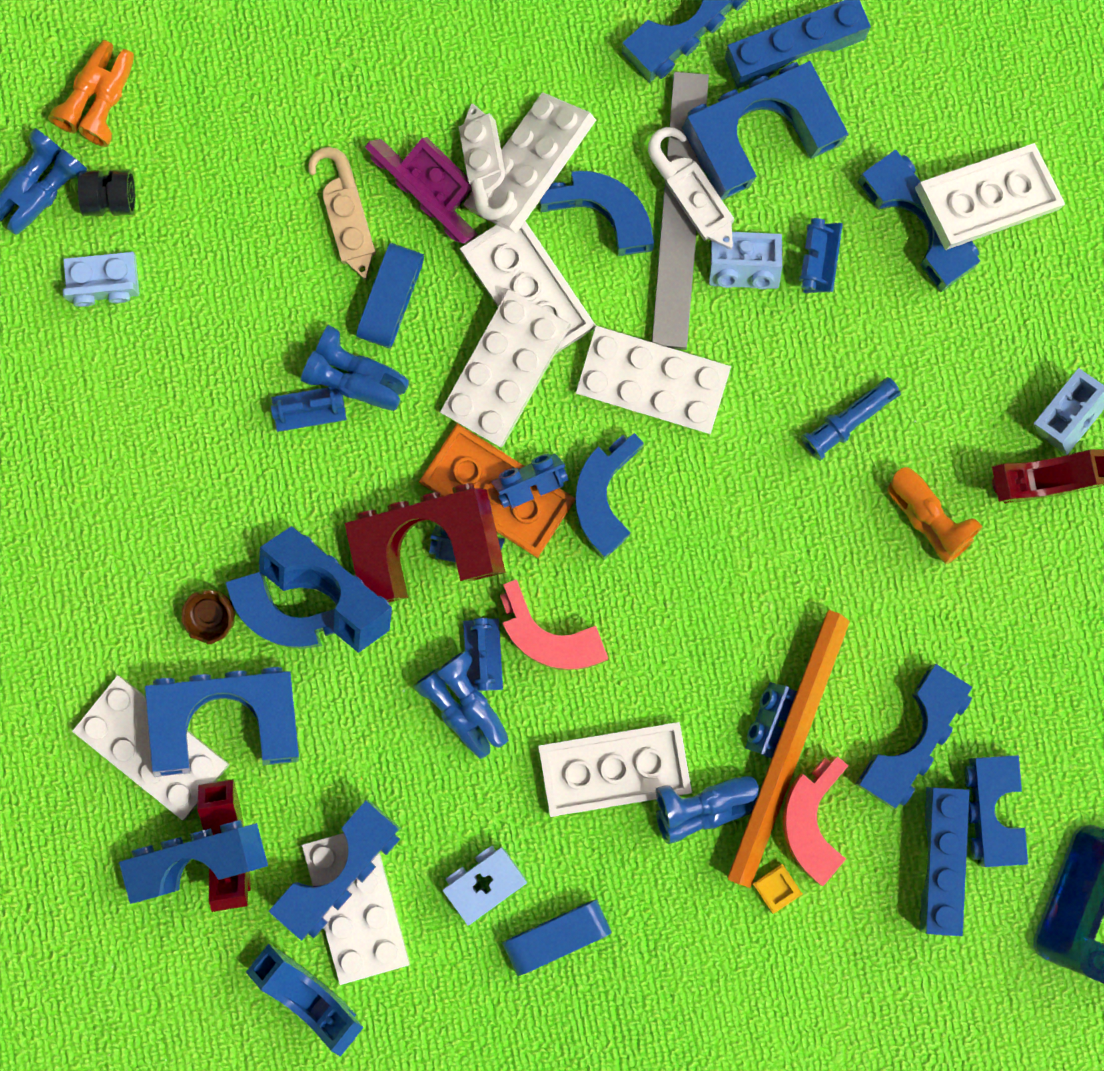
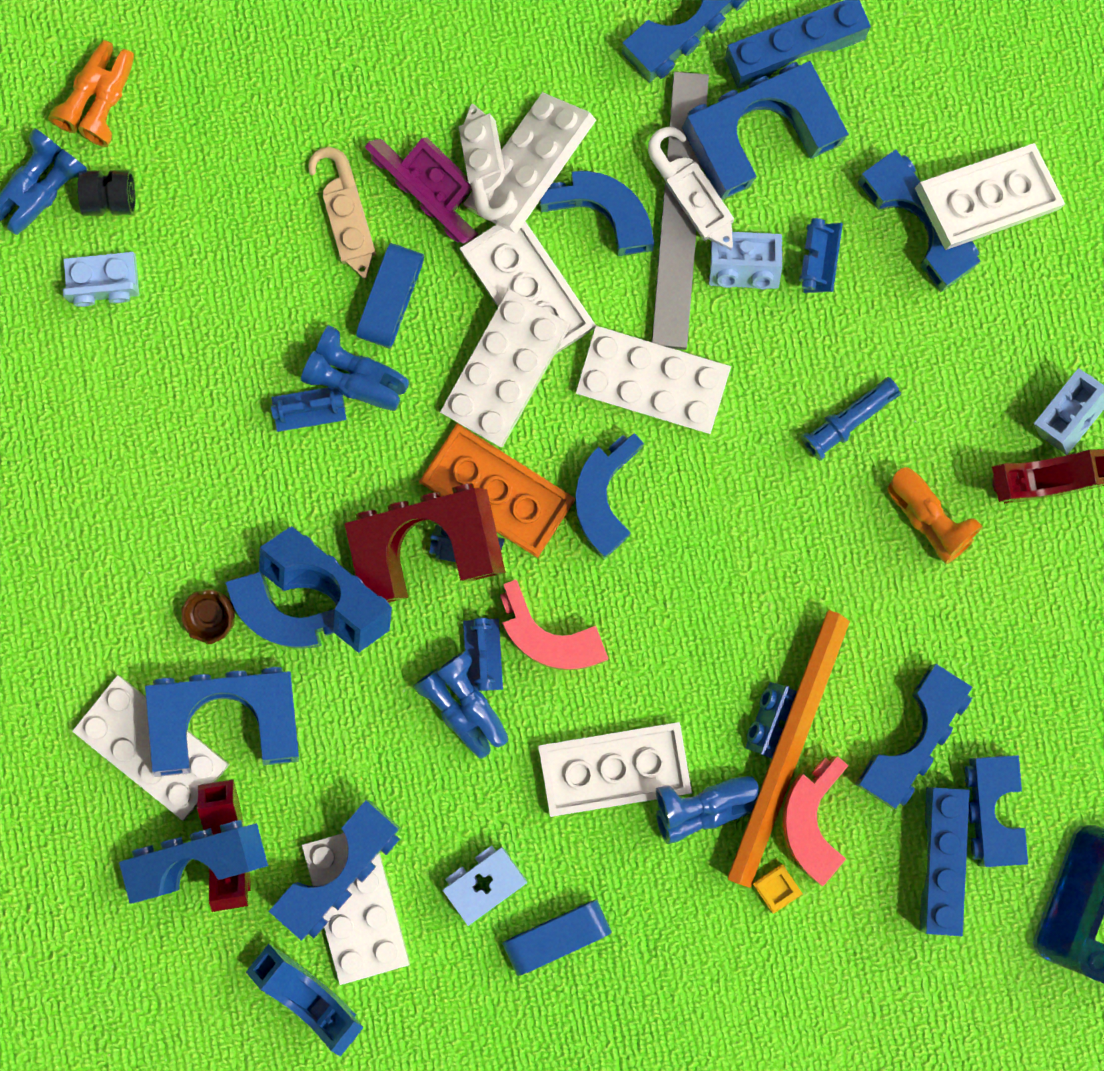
(514, 484): blue hinge -> none

